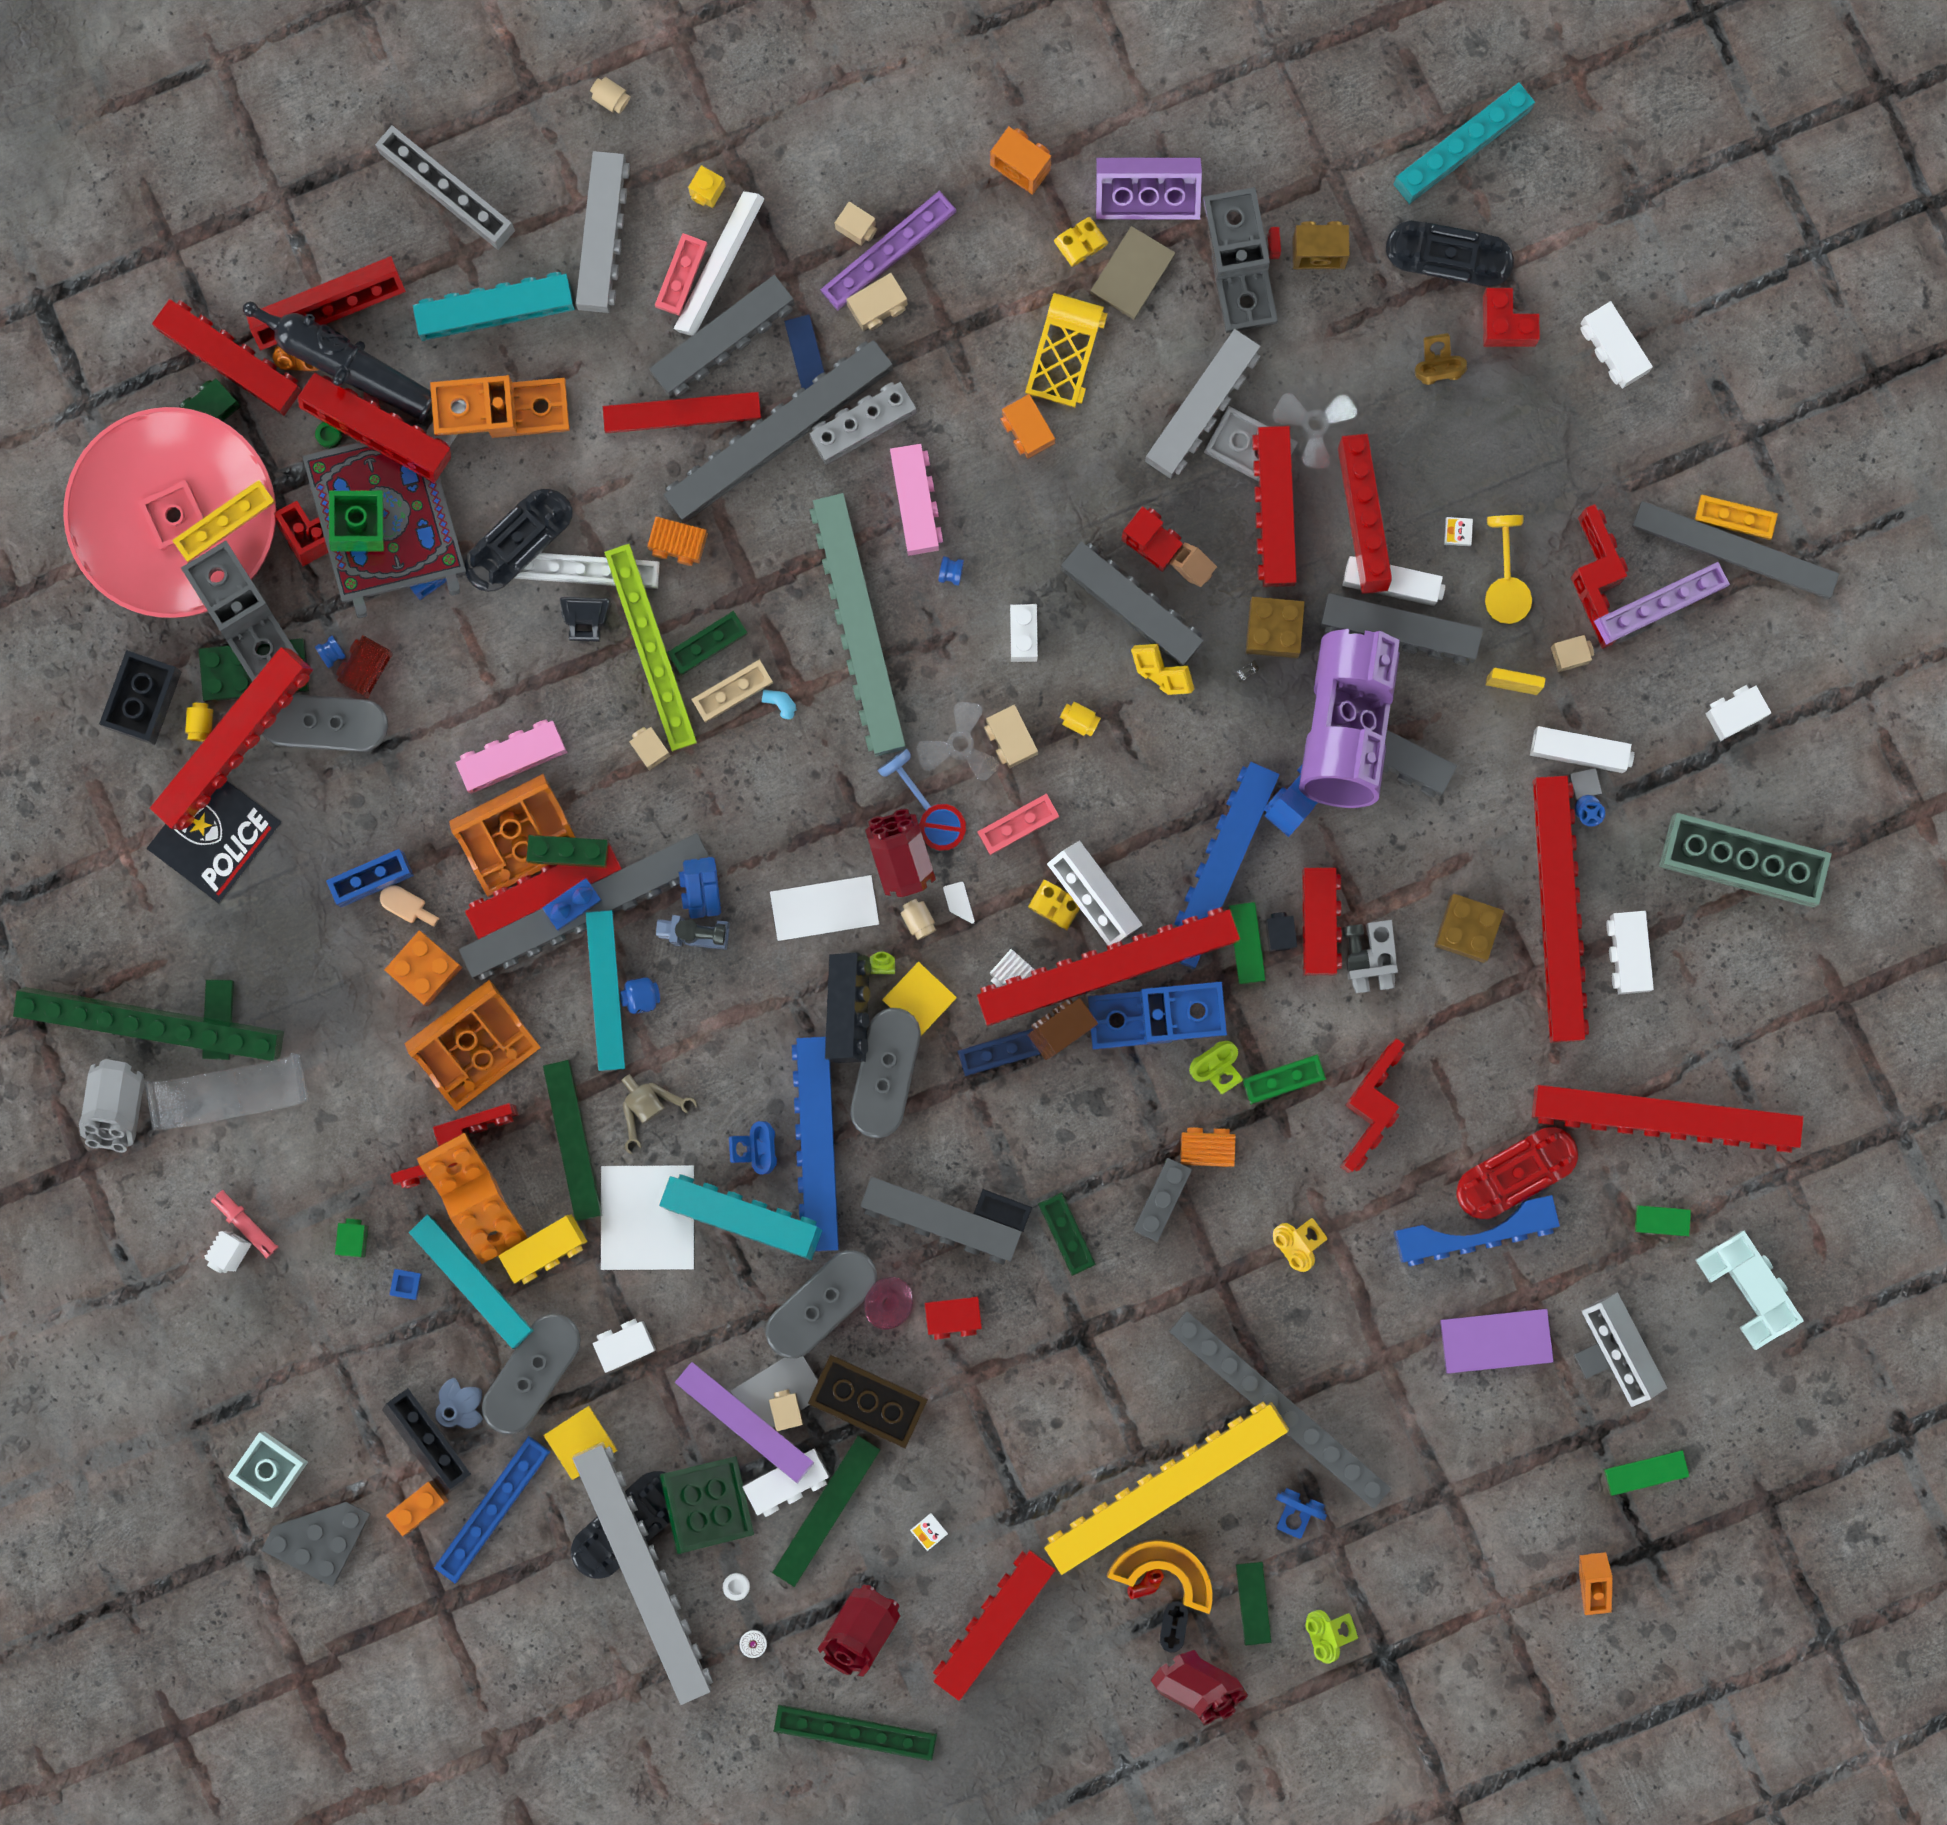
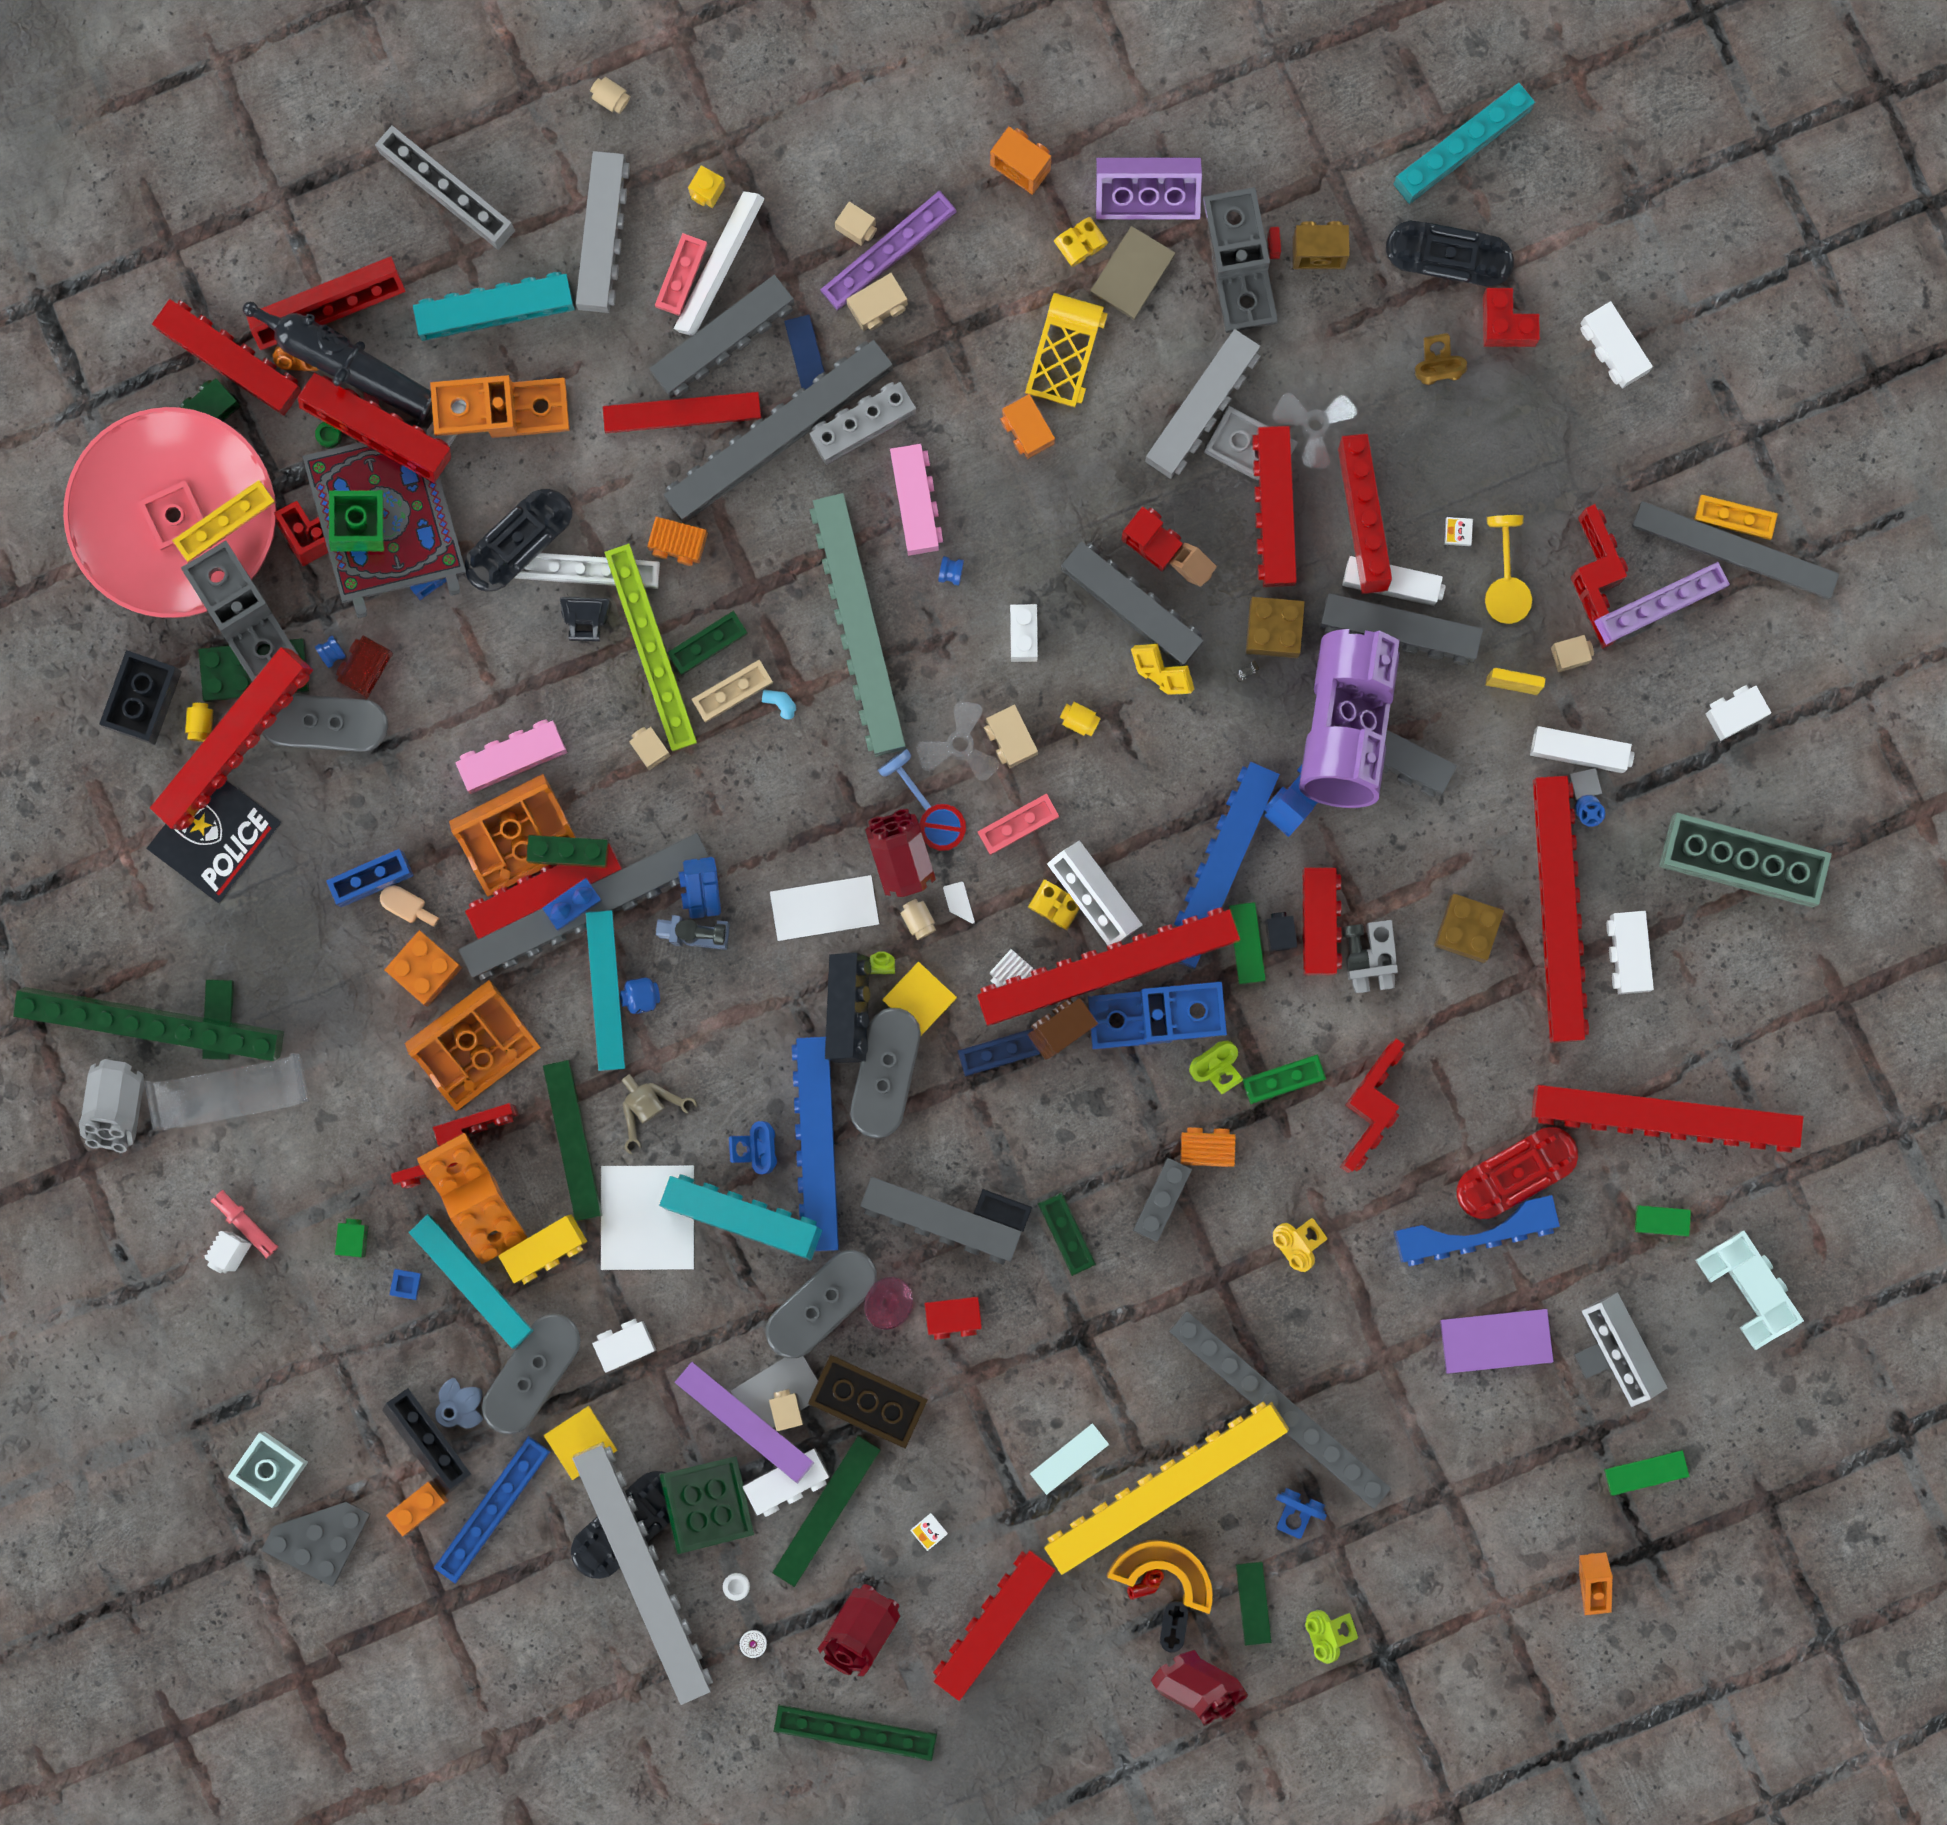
(1069, 1458): none -> light aqua tile

